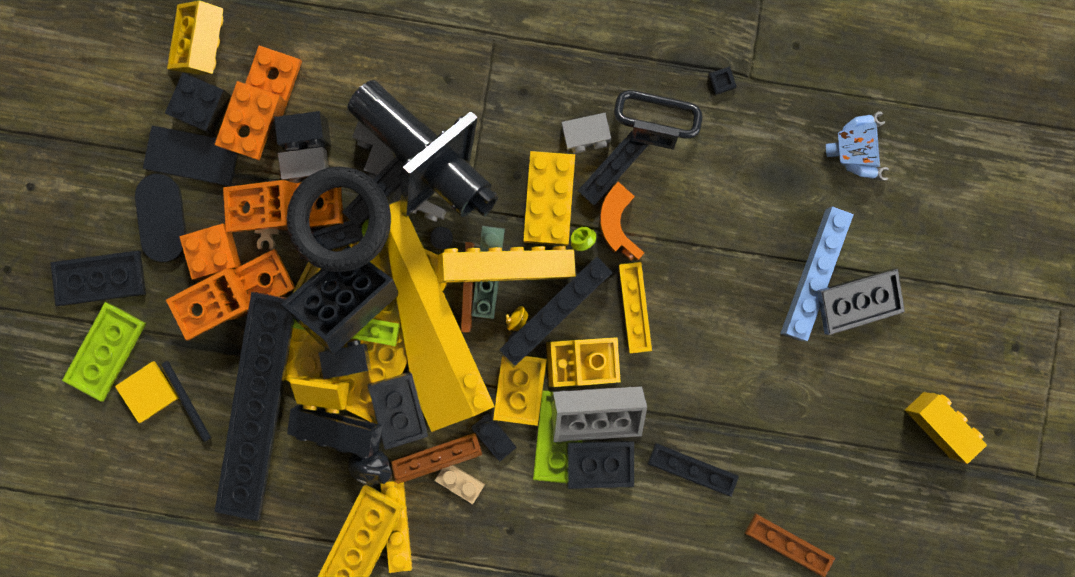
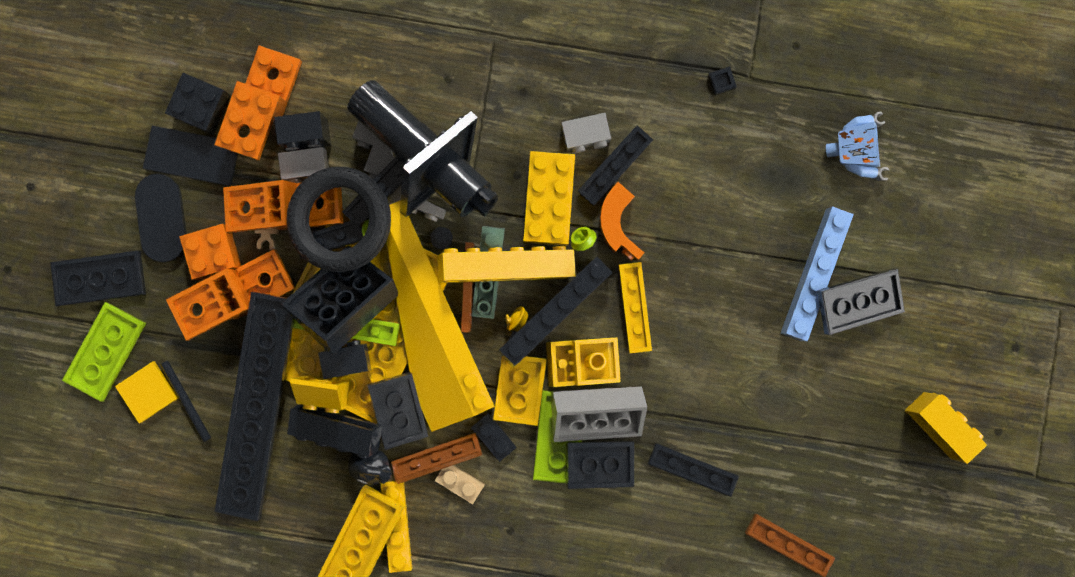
(195, 38): yellow slope -> none
(654, 133): black bar -> none

